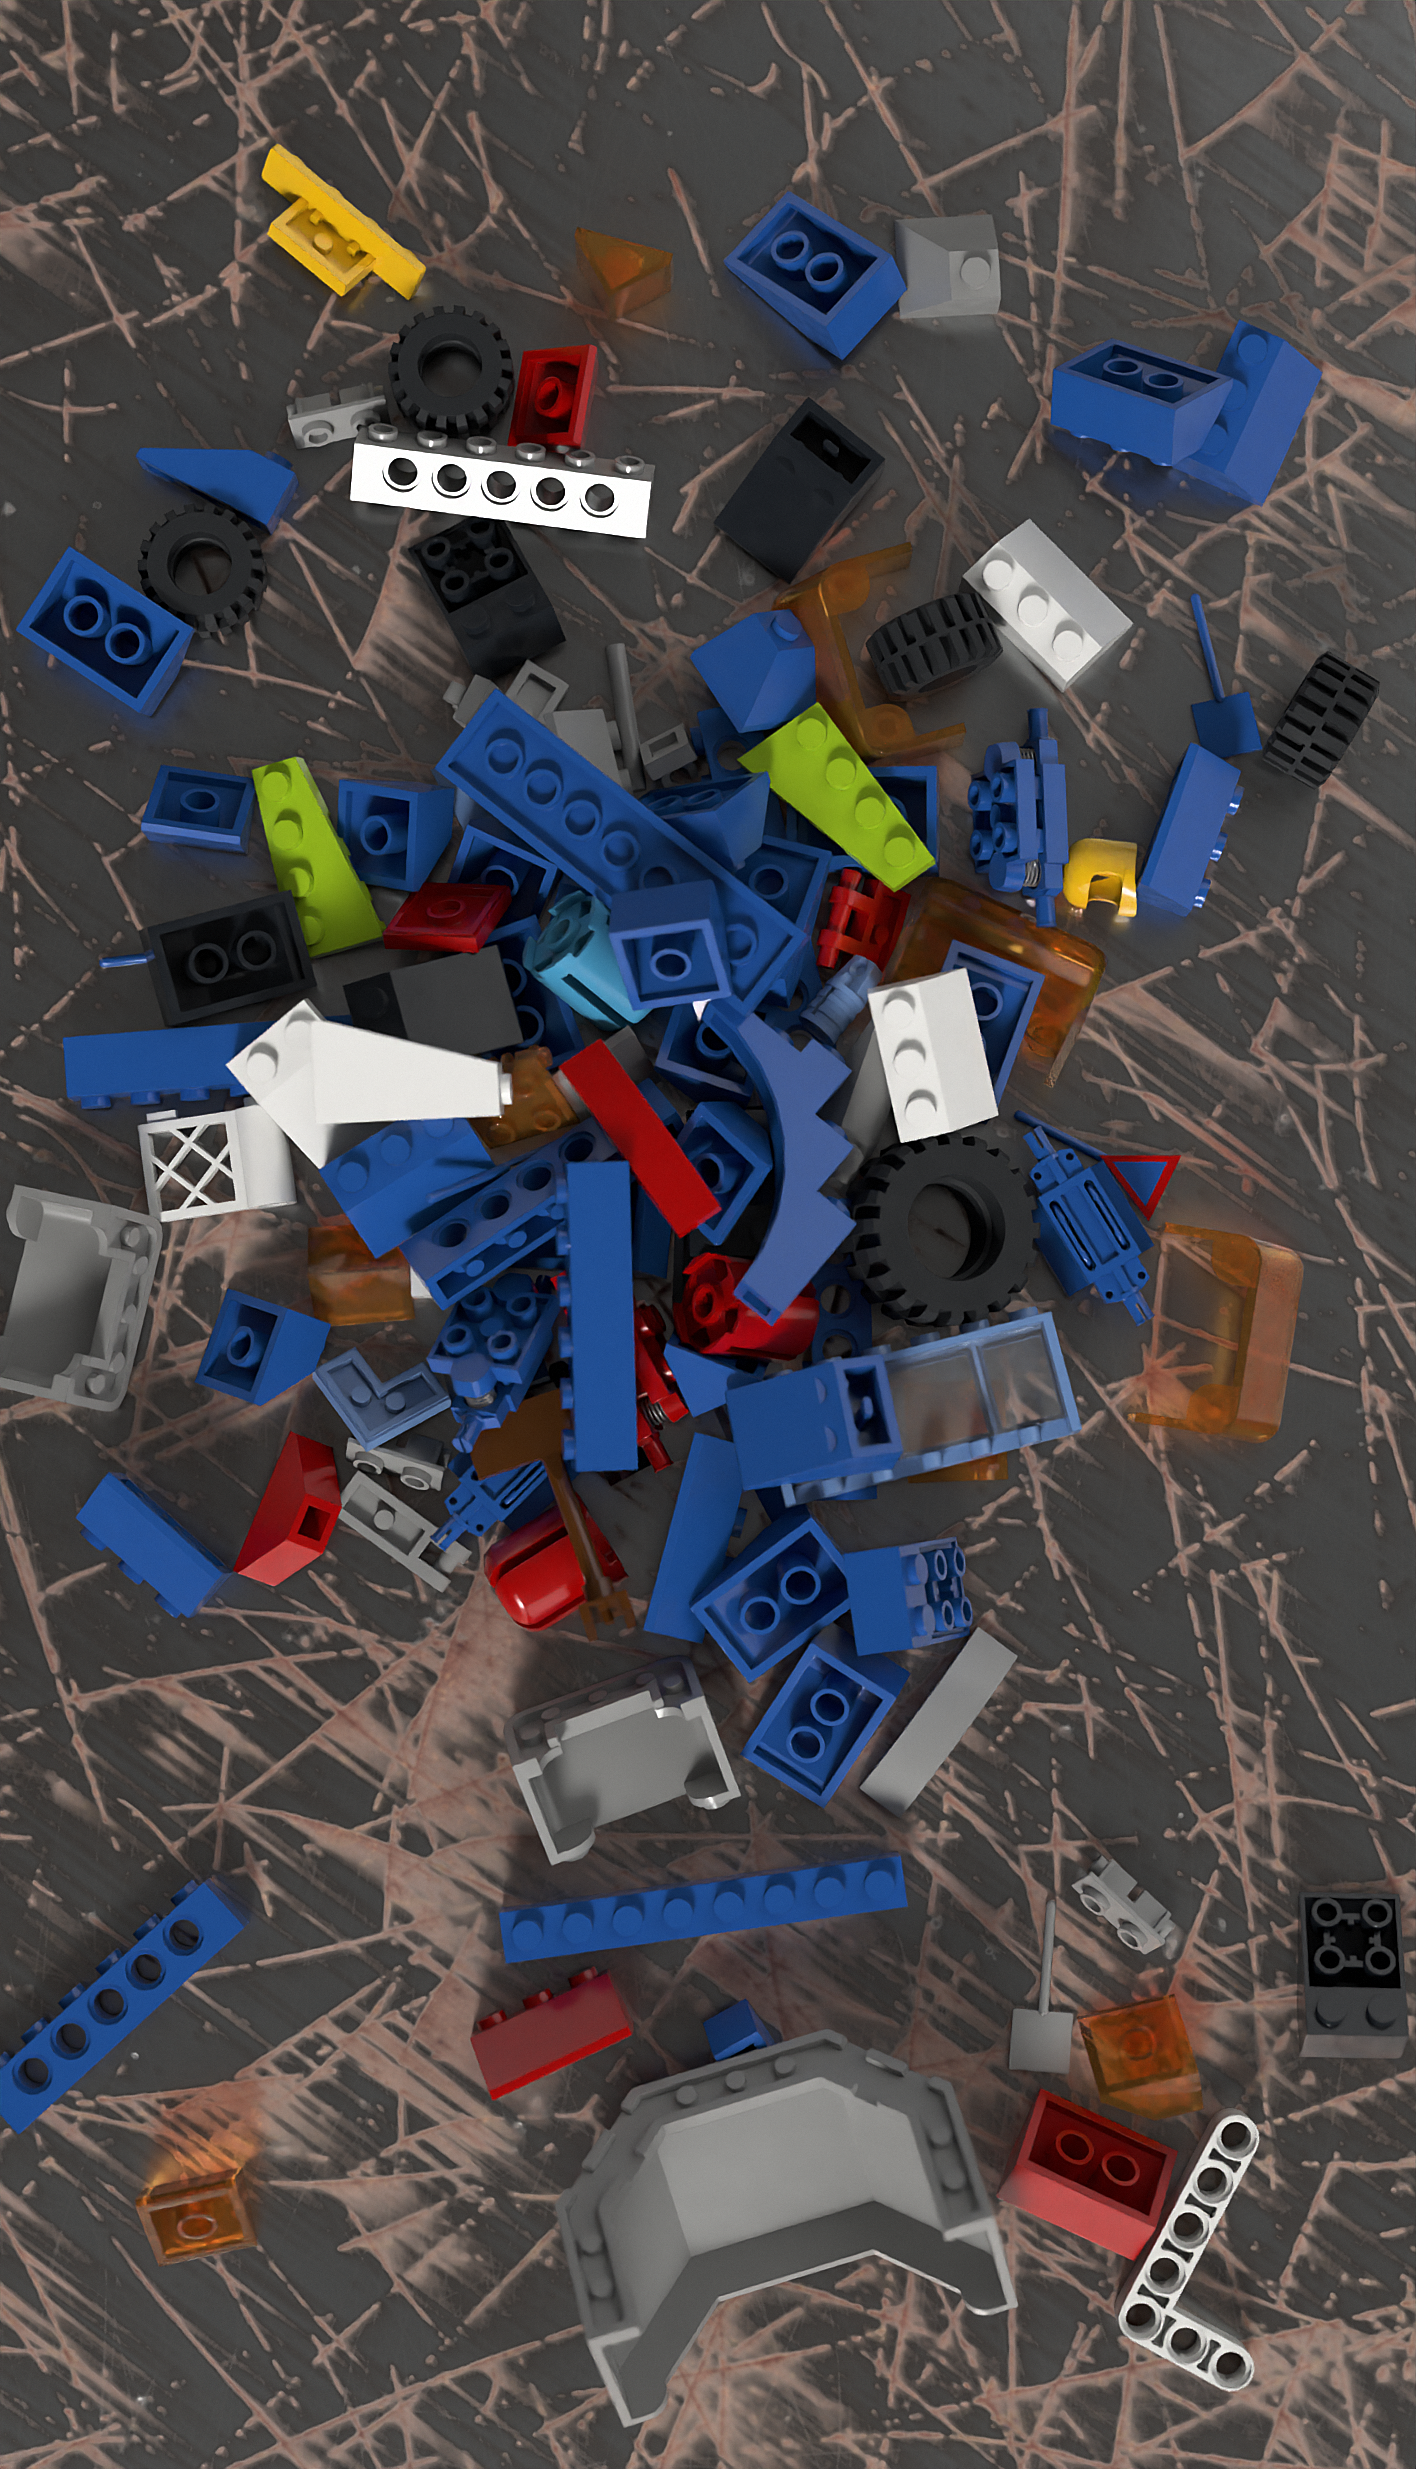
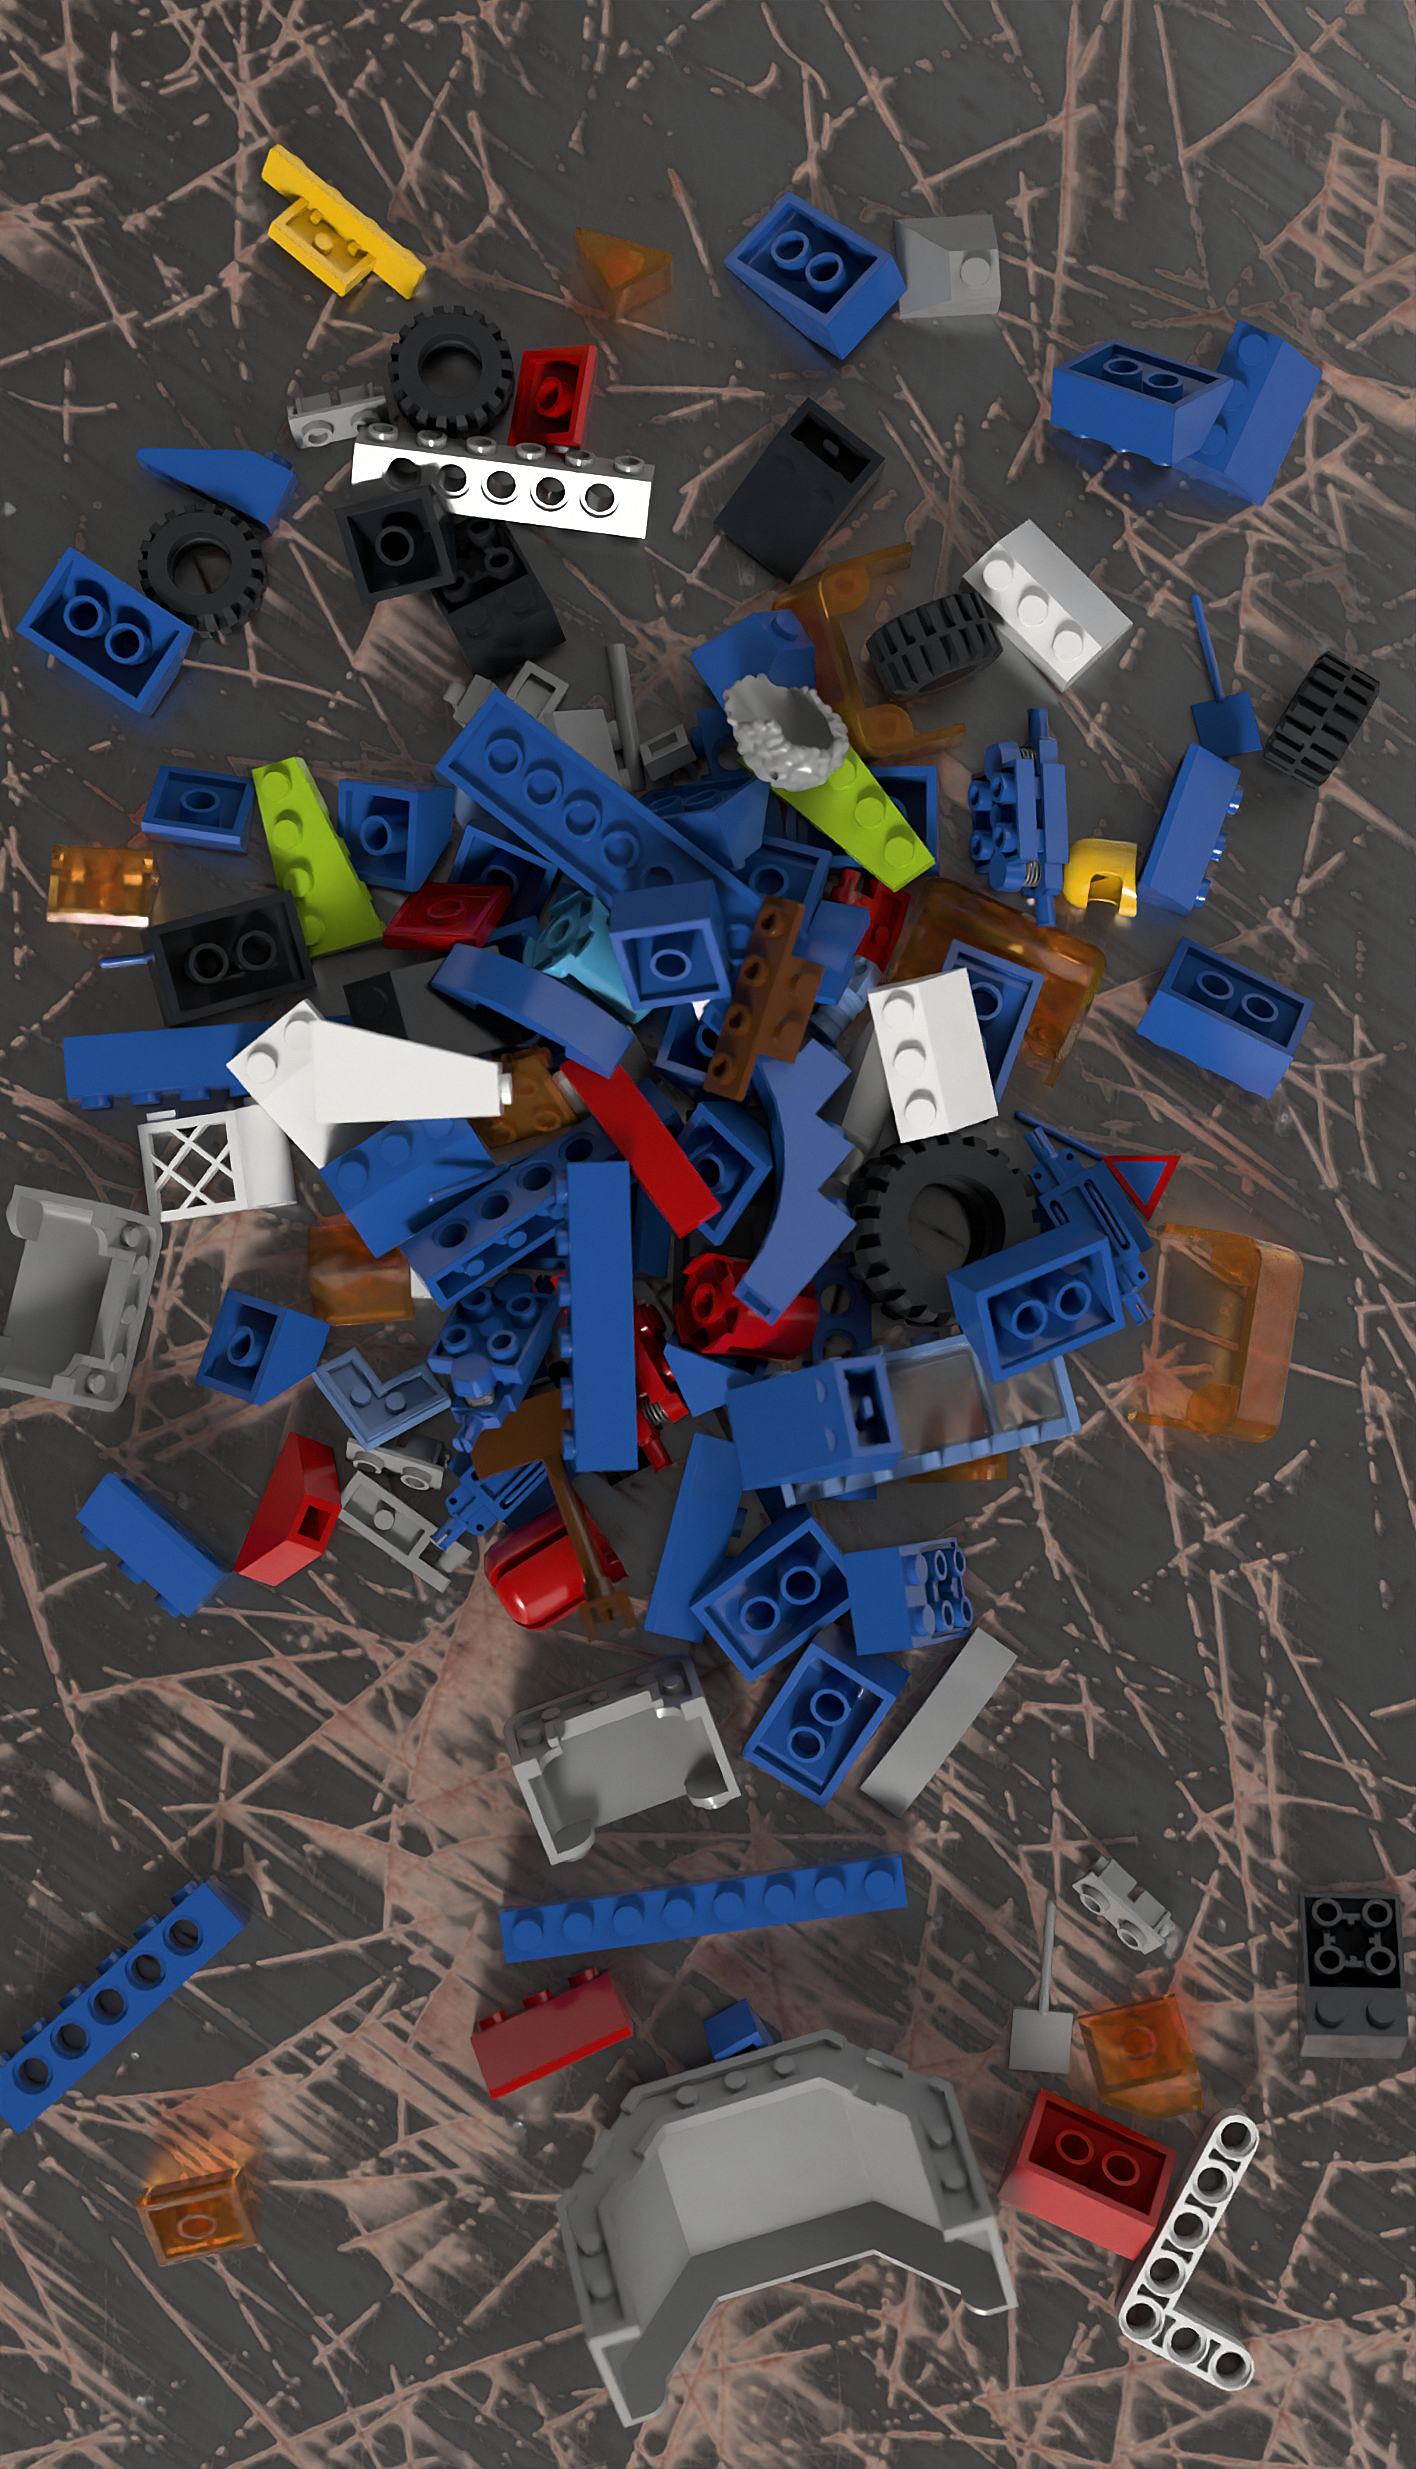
(103, 885): none -> clear orange slope
(398, 544): none -> black slope
(536, 1002): none -> blue slope
(768, 1001): none -> reddish brown bracket
(785, 733): none -> light grey piece
(832, 943): none -> blue slope
(1037, 1299): none -> blue slope
(1226, 1018): none -> blue slope

